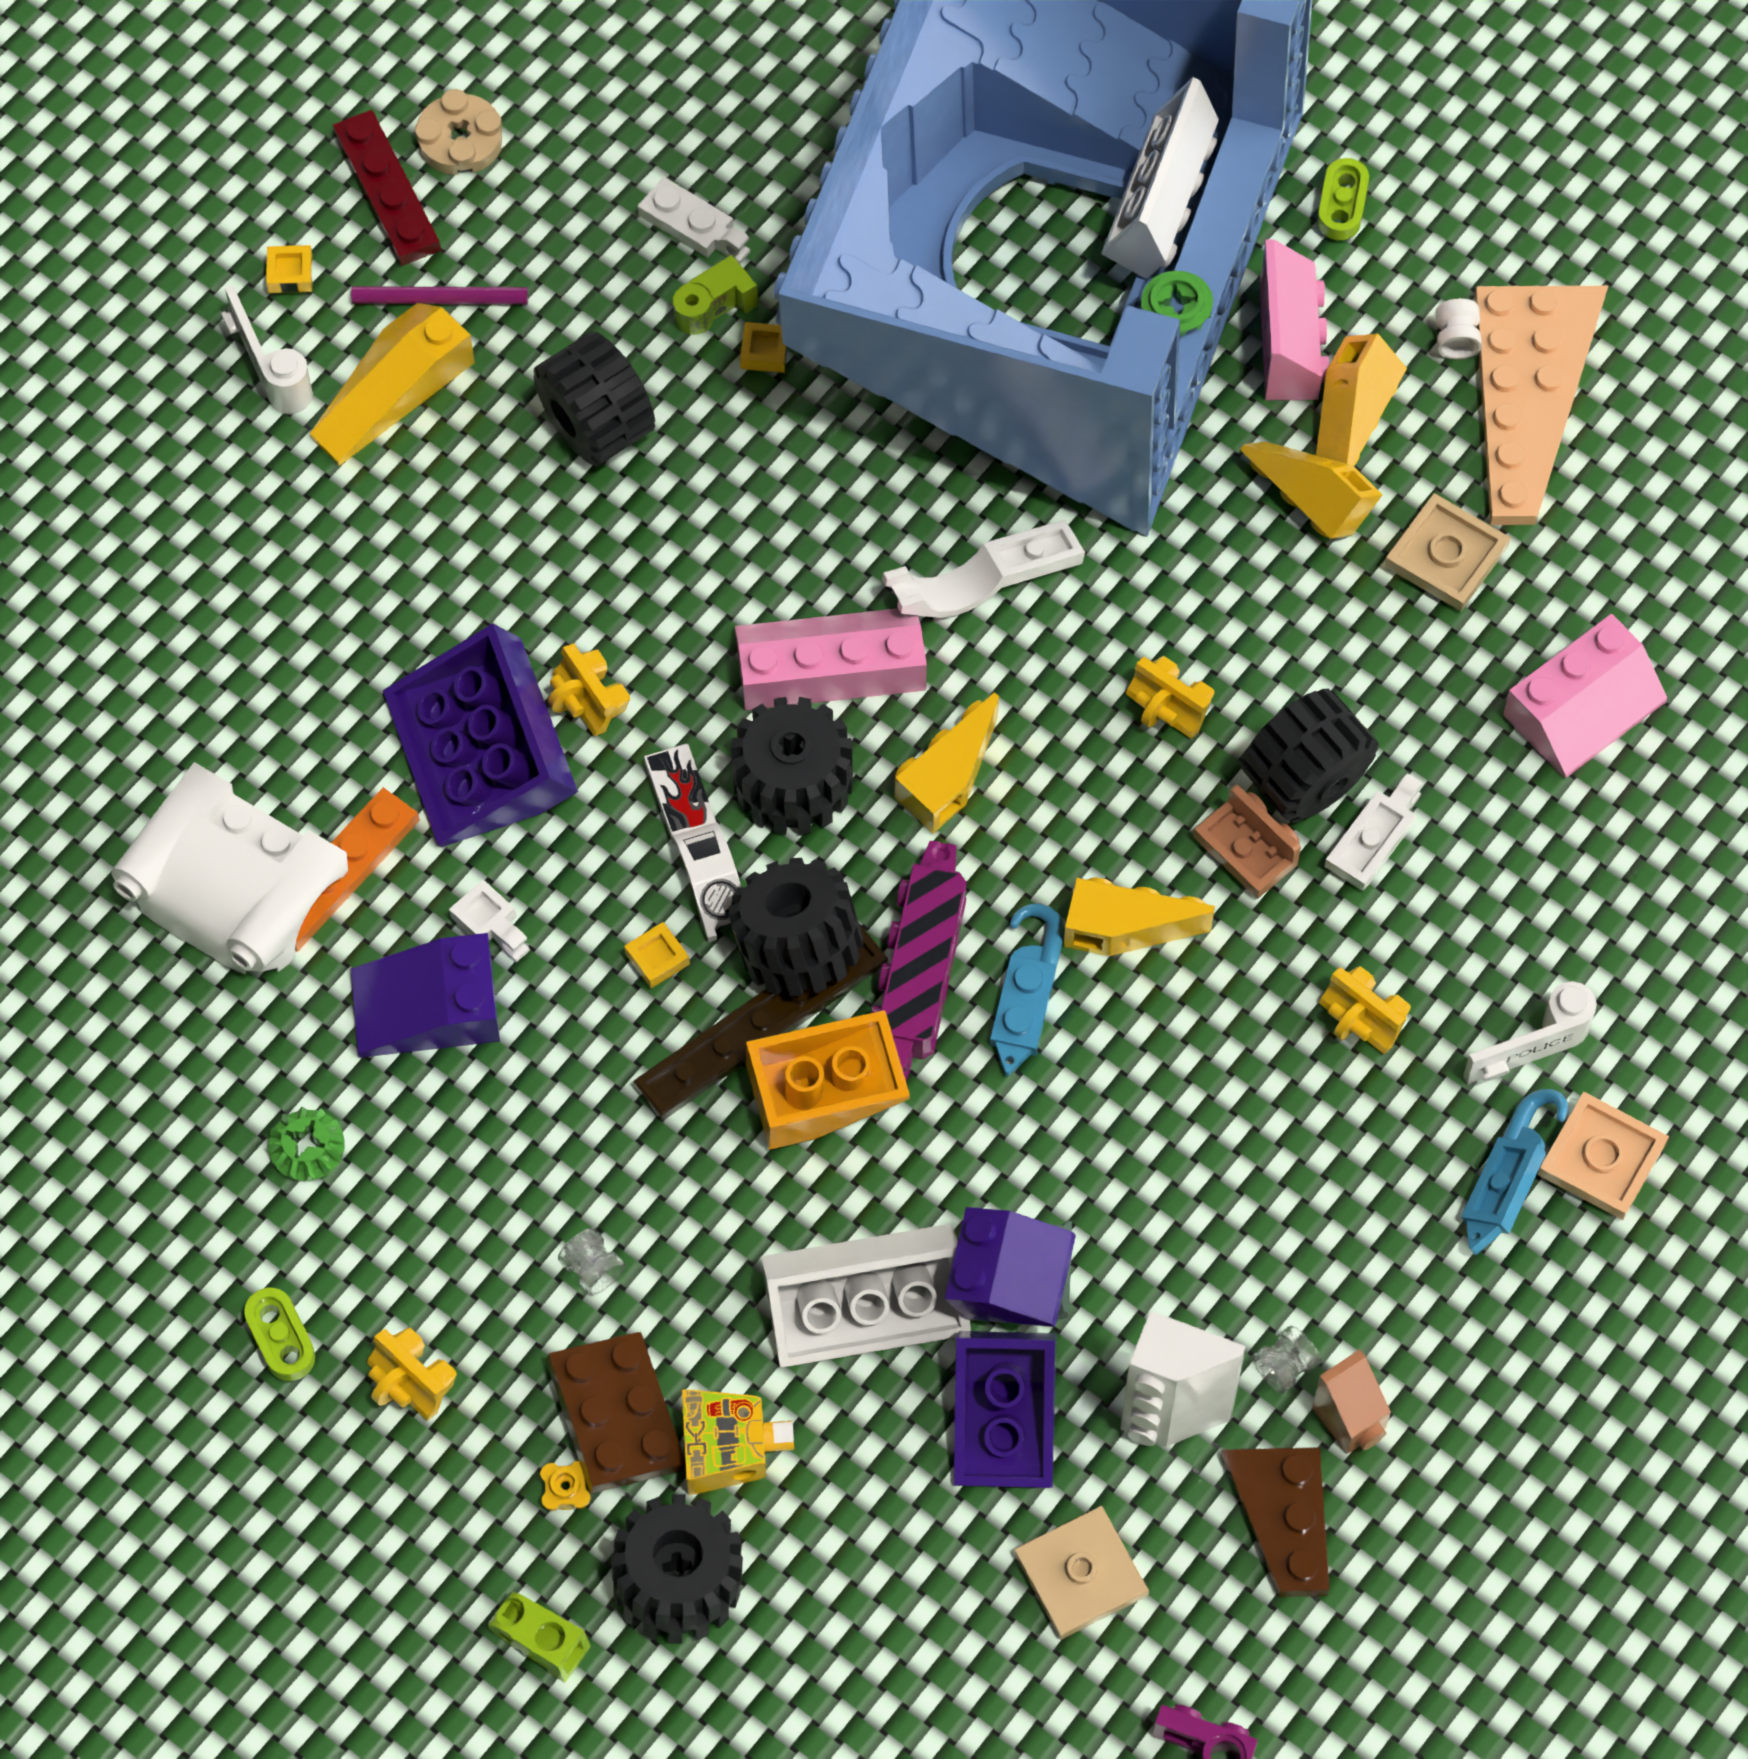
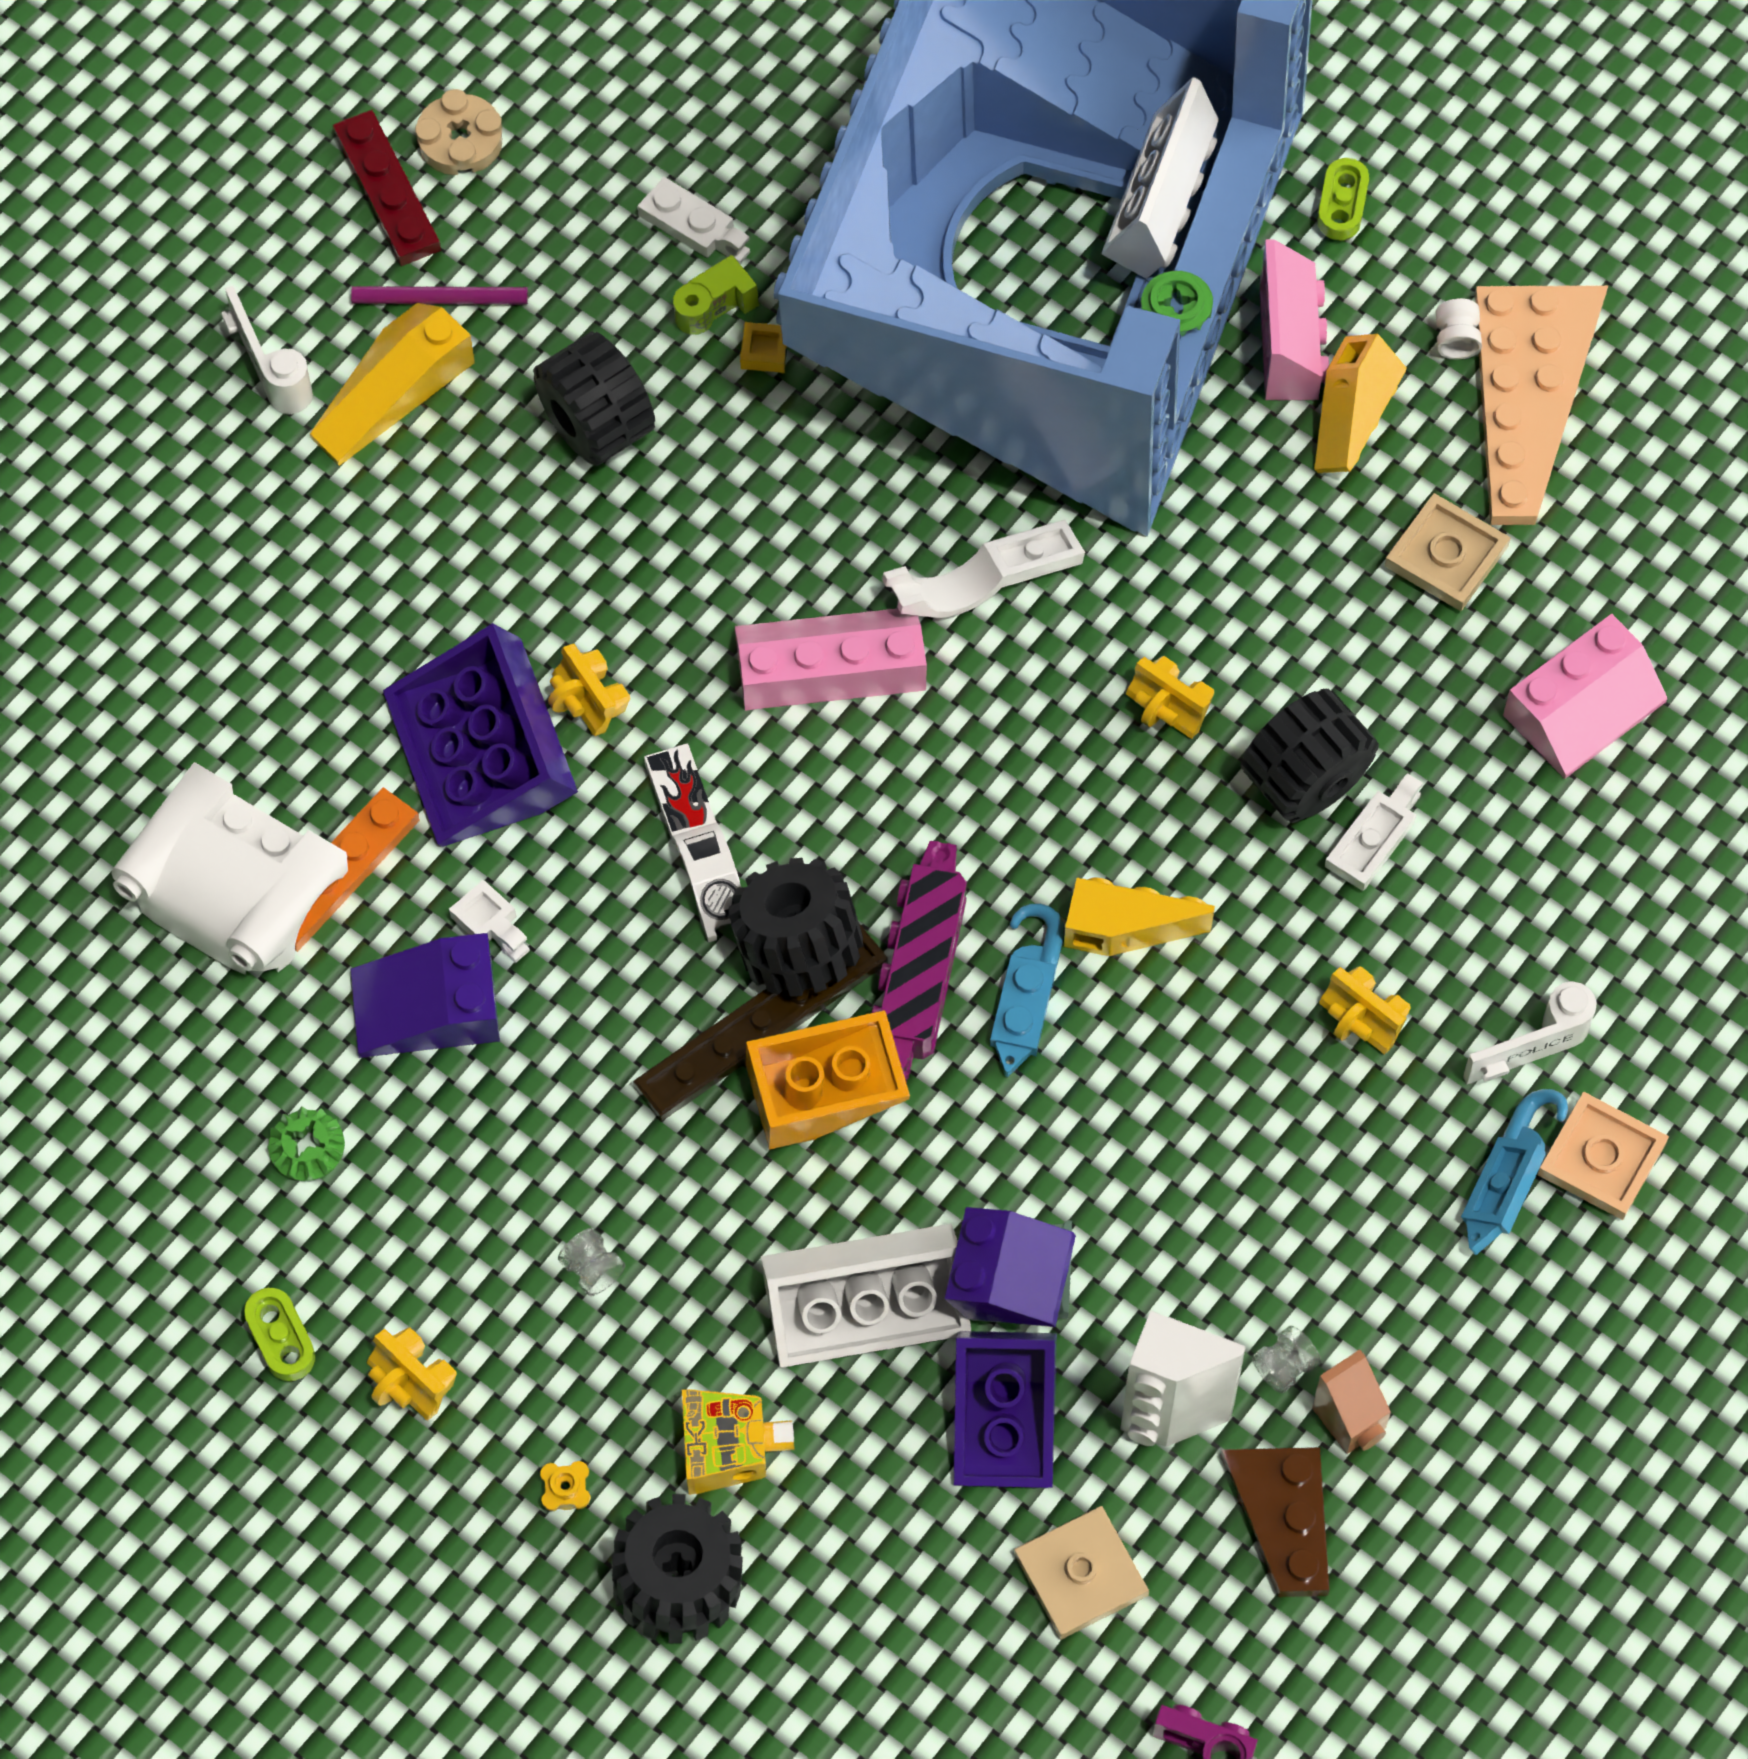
(289, 269): yellow plate -> none
(540, 1635): lime leg -> none
(615, 1412): reddish brown plate -> none
(657, 955): yellow plate -> none
(792, 765): black wheel -> none
(944, 775): yellow slope -> none
(1249, 842): nougat bracket -> none
(1324, 489): yellow slope -> none

